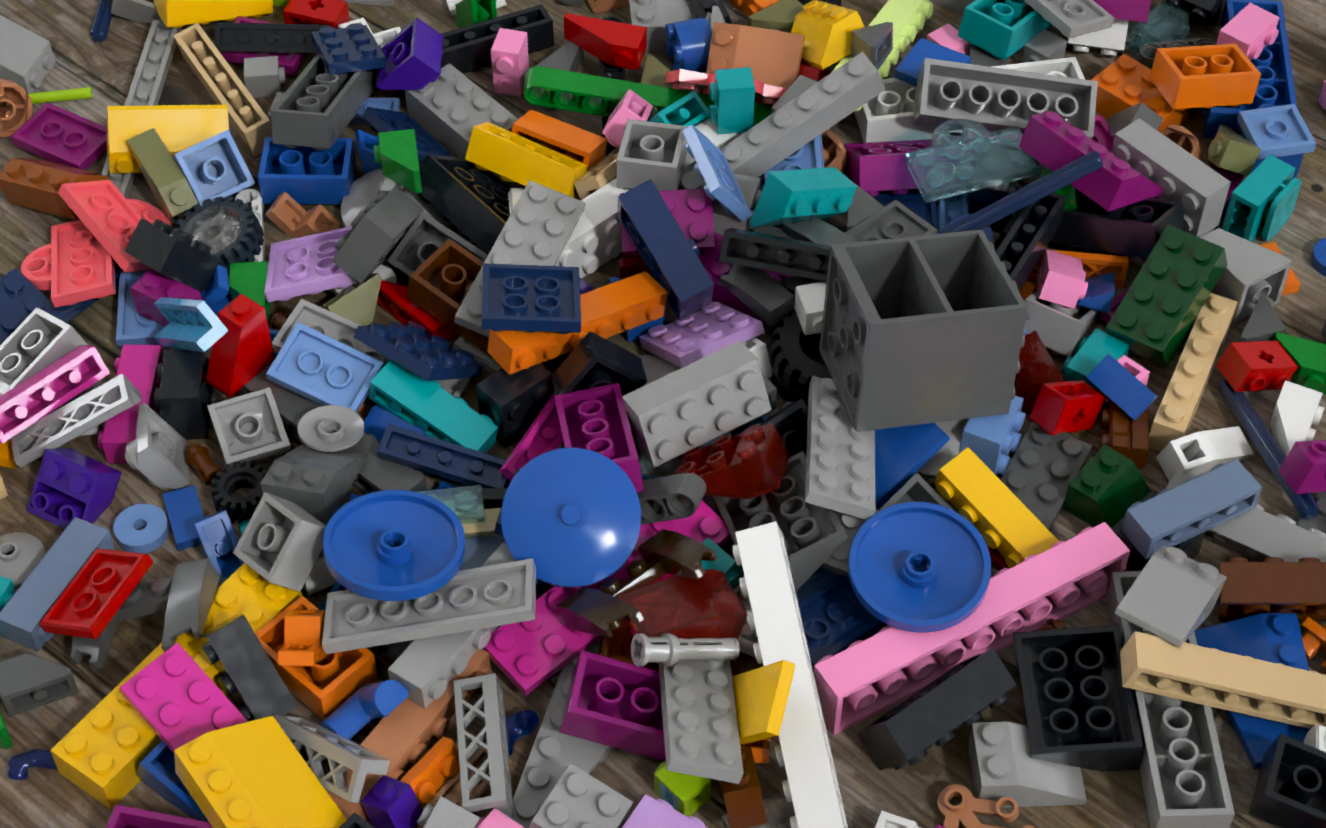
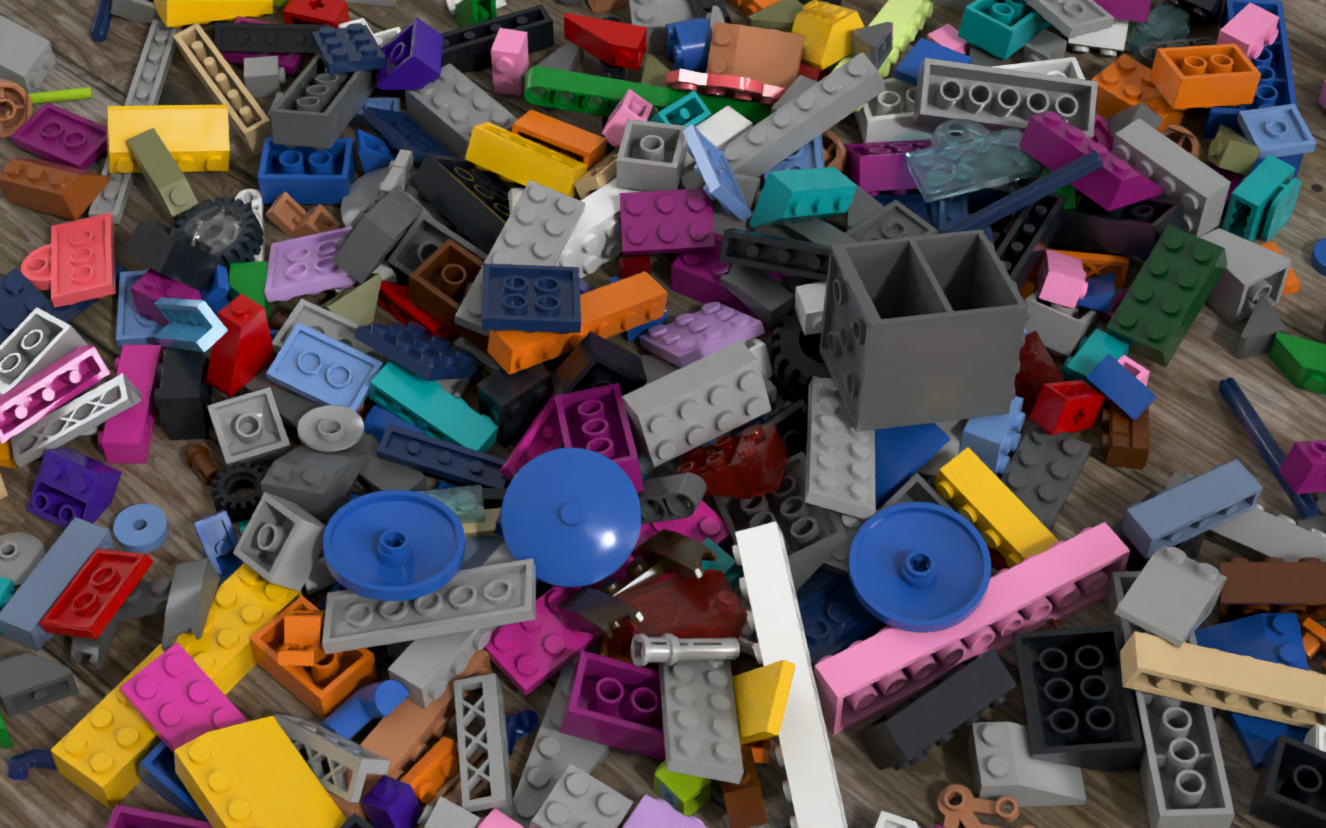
(110, 217): coral plate -> none
(158, 451): light grey slope -> none
(183, 510): blue tile -> none
(214, 168): medium blue brick -> none
(246, 669): black brick -> none
(399, 158): green slope -> none
(665, 249): dark blue brick -> none
(733, 100): teal brick -> none
(1105, 488): dark green slope -> none
(1192, 371): tan brick -> none
(1203, 451): white slope -> none
(1256, 366): red brick -> none
(1294, 414): white slope -> none

